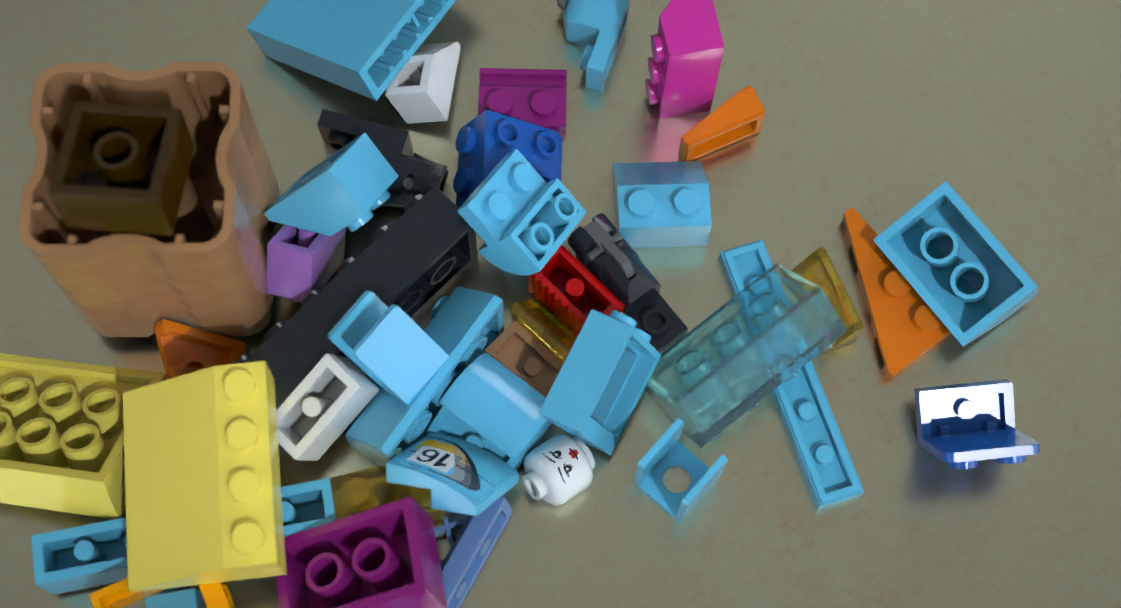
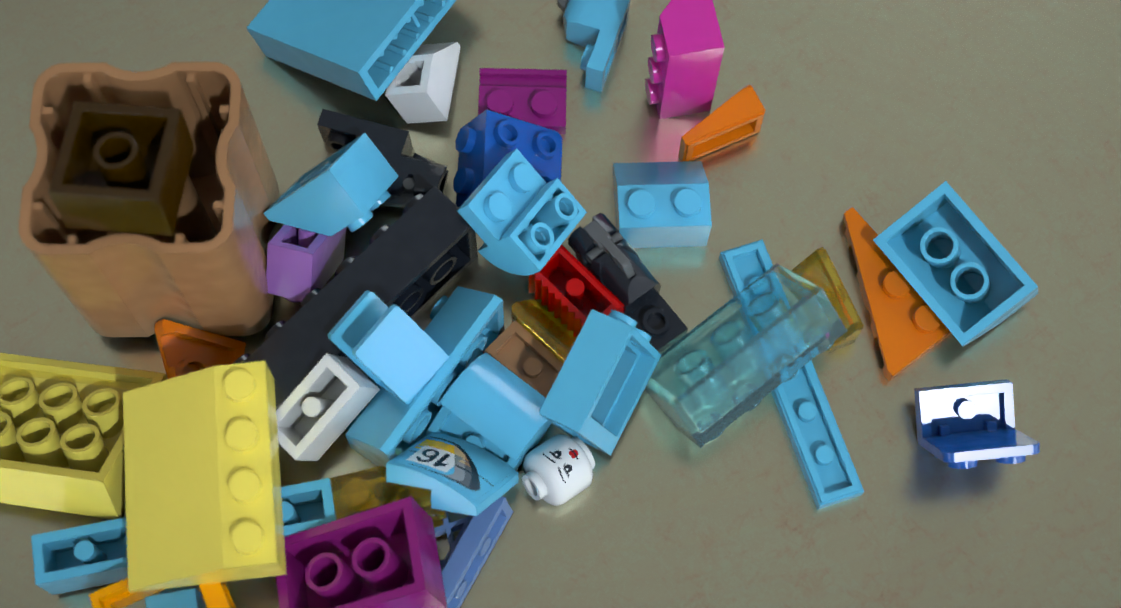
(668, 454): medium azure piece -> none

